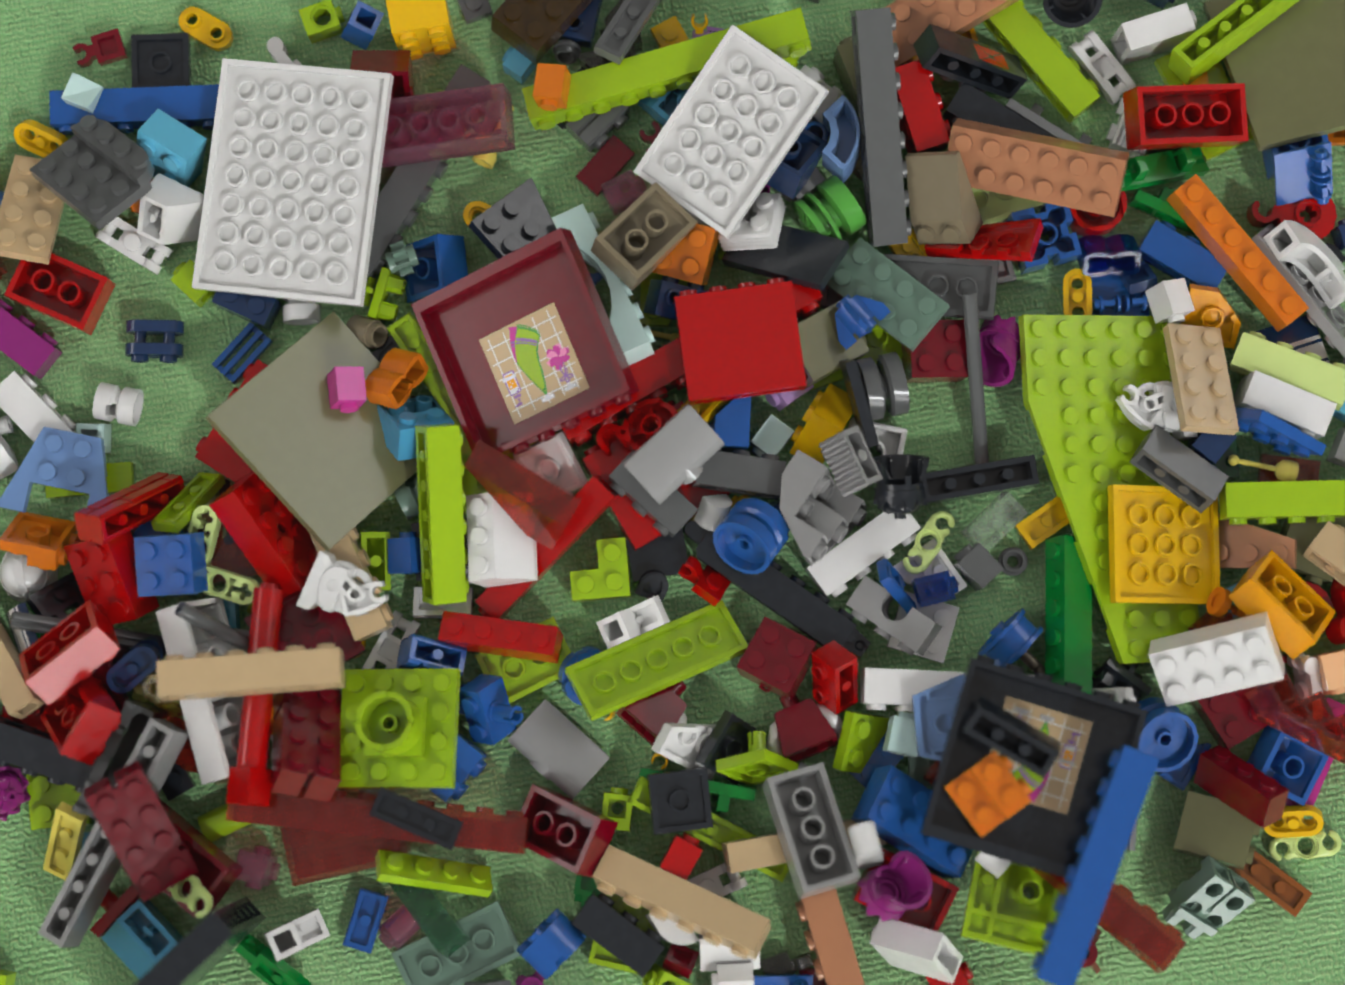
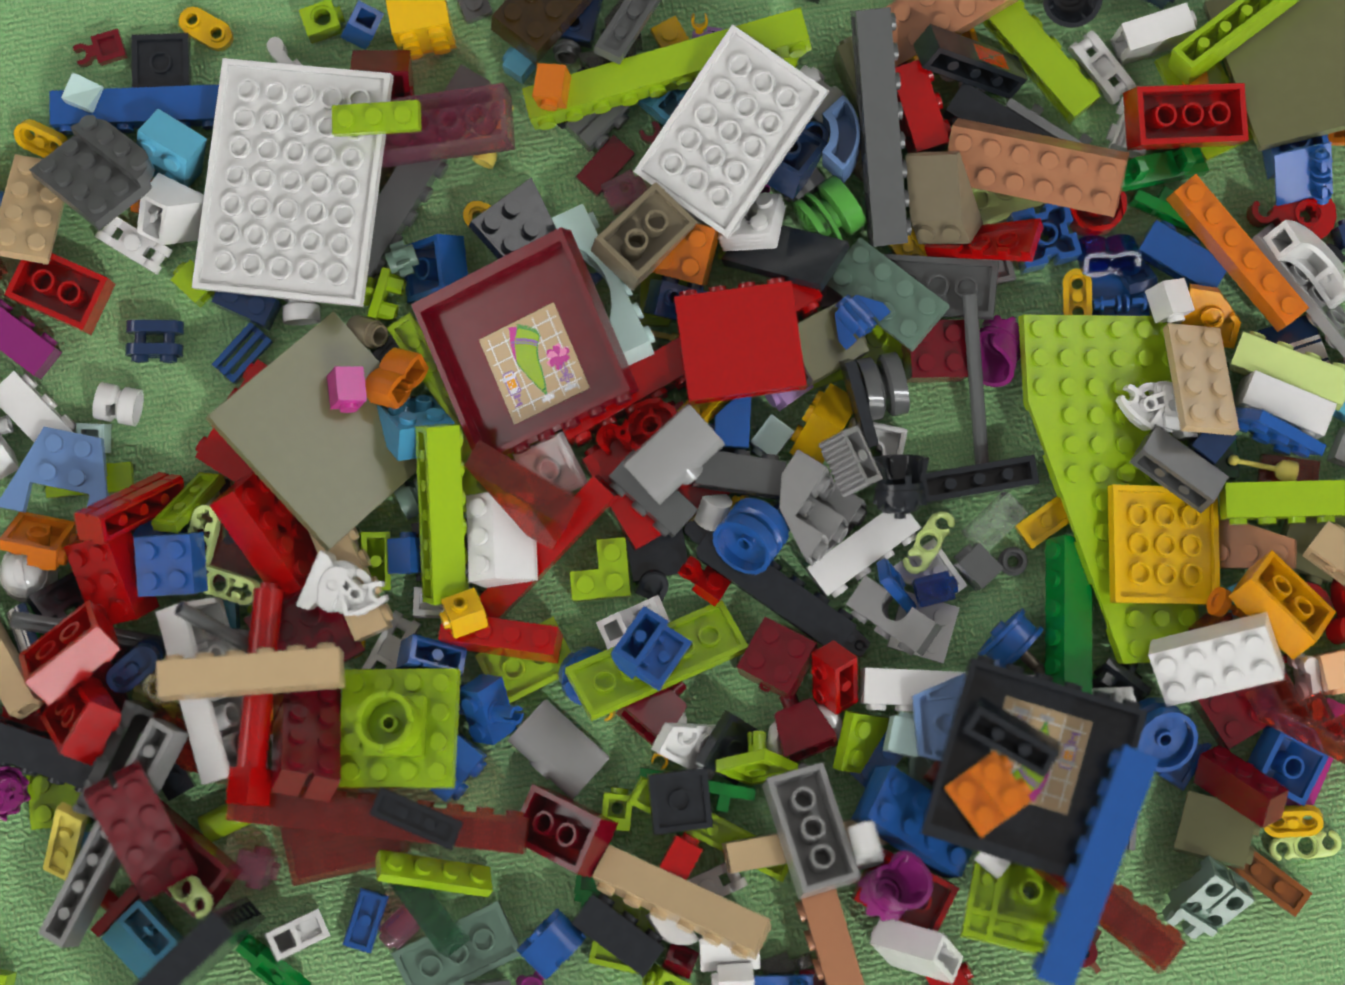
(376, 118): none -> lime plate
(463, 613): none -> yellow brick
(650, 649): none -> blue brick

